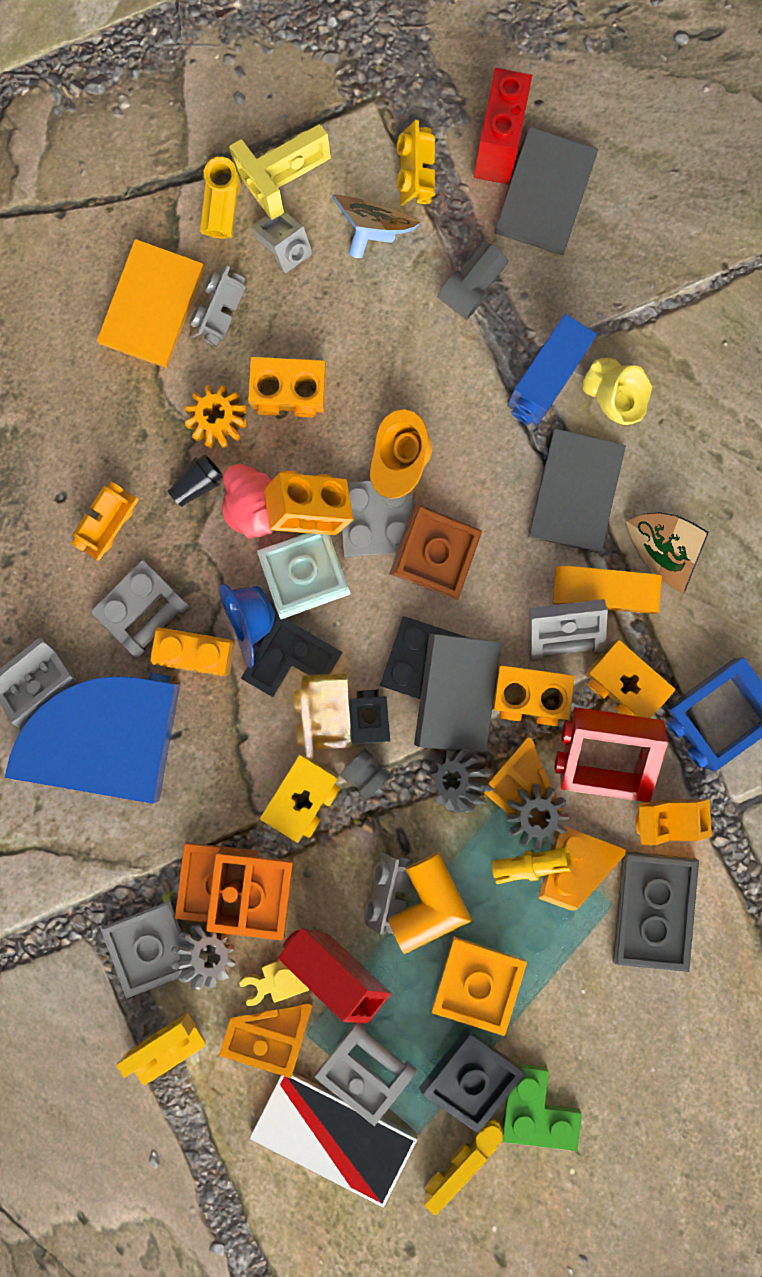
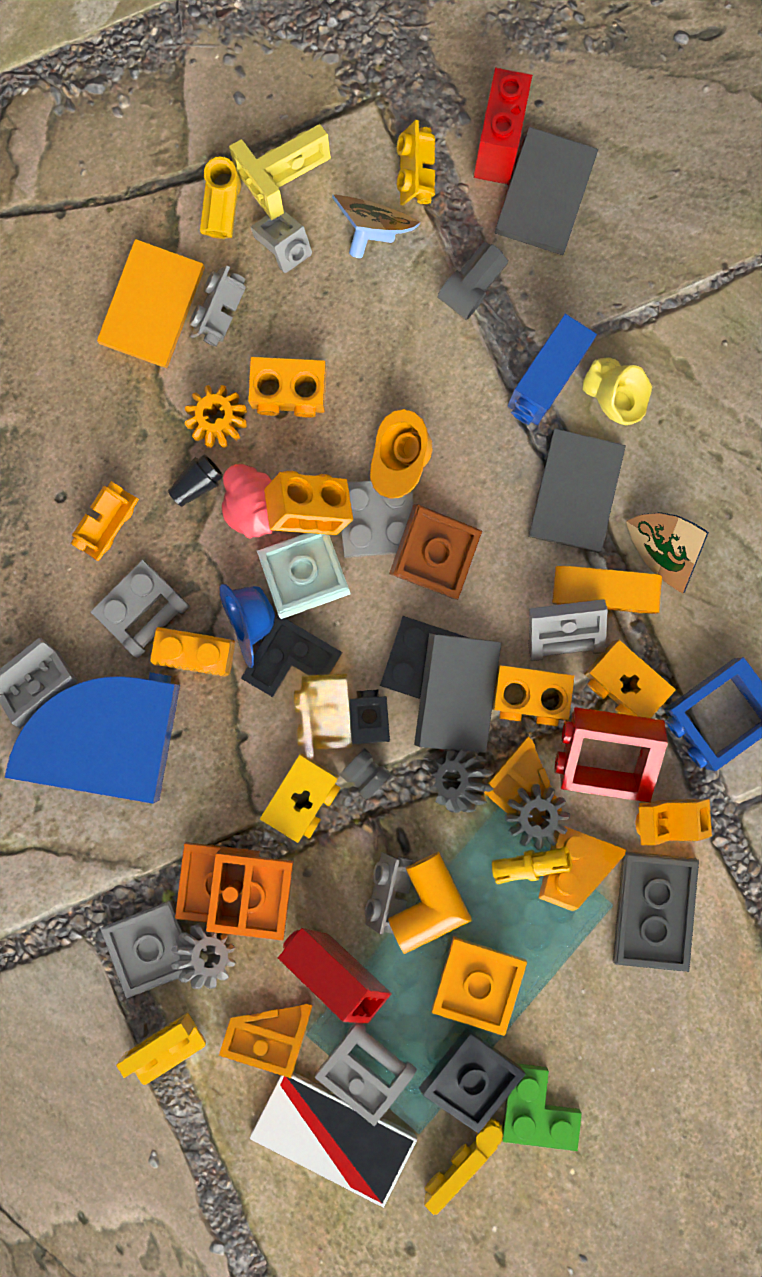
(276, 980): light yellow plate -> none

